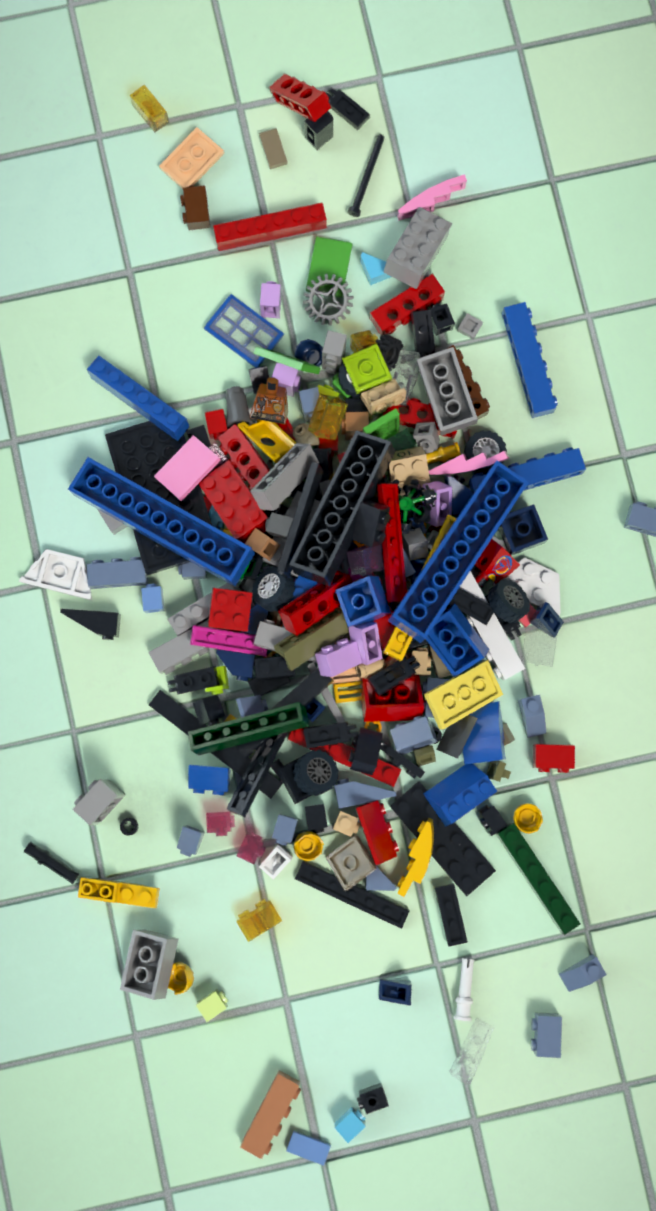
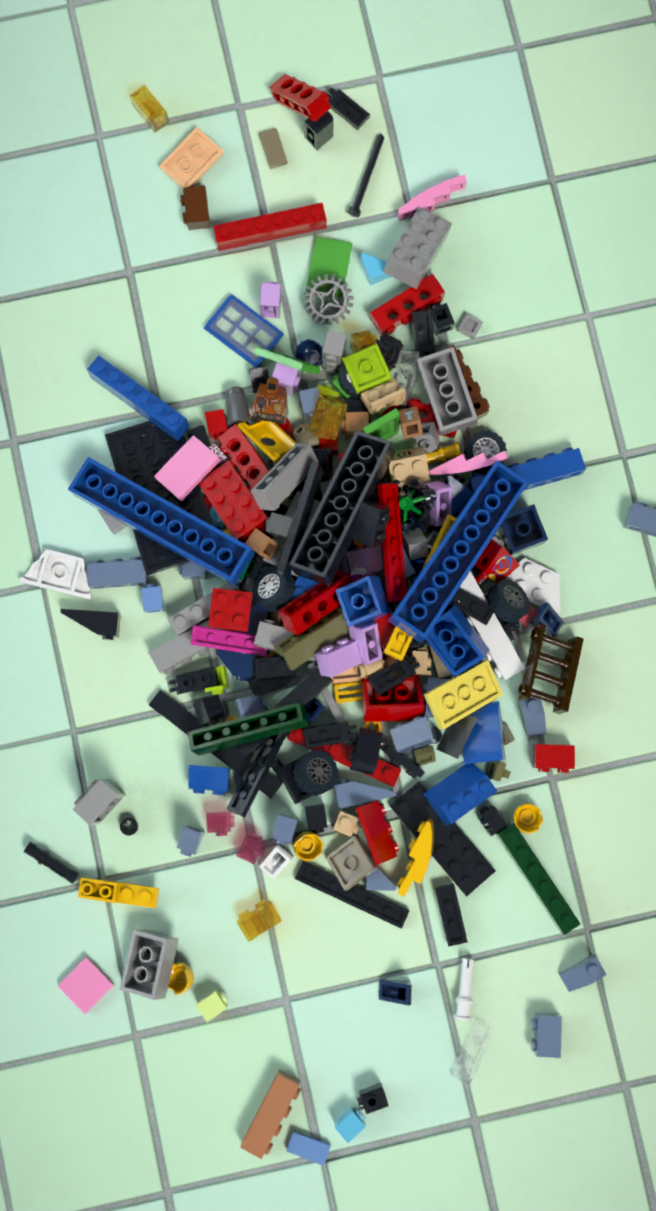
(85, 985): none -> bright pink tile
(403, 440): clear green brick -> none
(410, 422): none -> medium nougat brick
(529, 360): blue brick -> none
(568, 665): none -> dark brown fence

